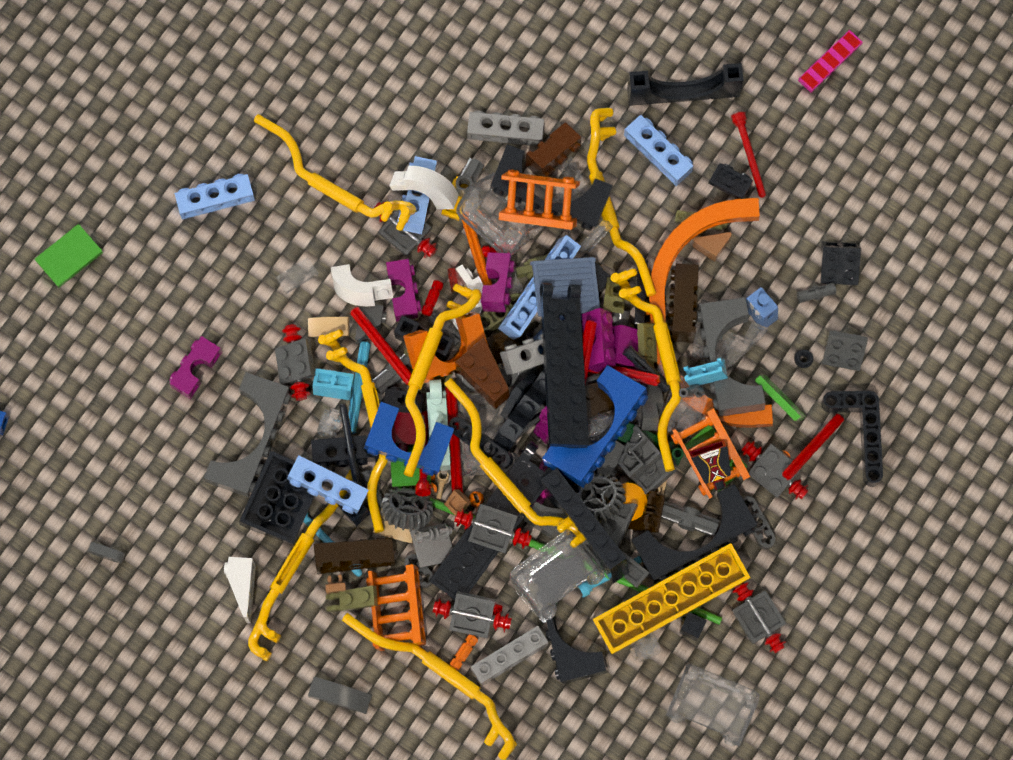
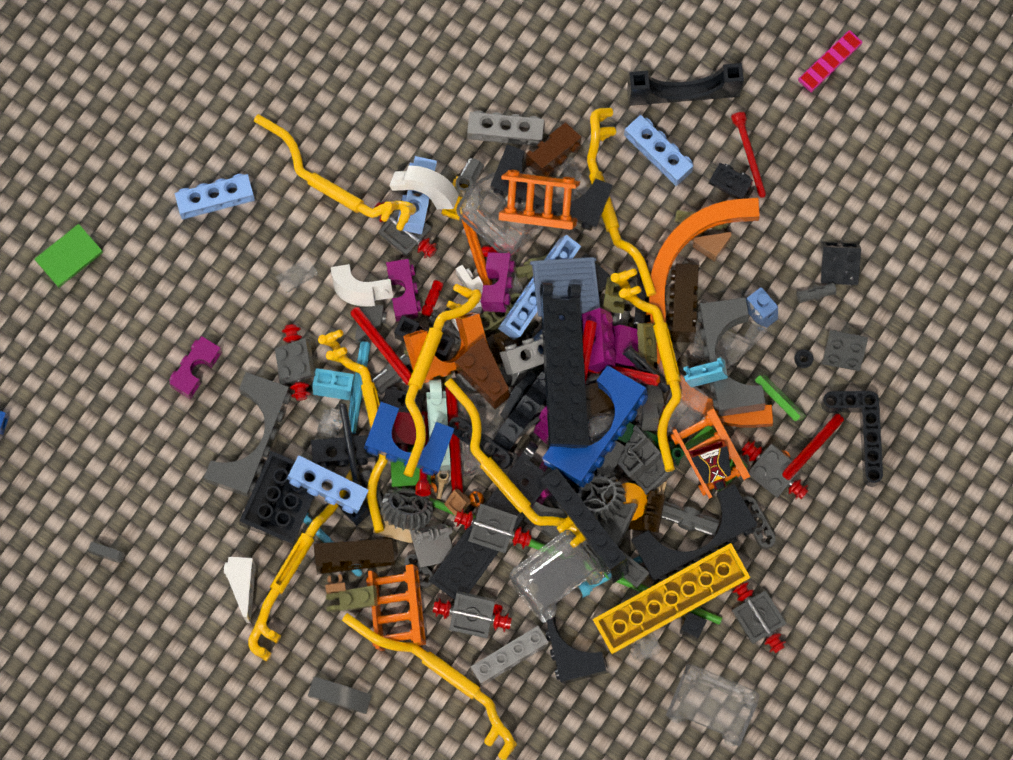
(325, 325): tan slope -> none
(452, 278): clear red tile -> none
(463, 652): orange axle -> none
(595, 236): clear tile -> none
(692, 391): dark grey arm -> none

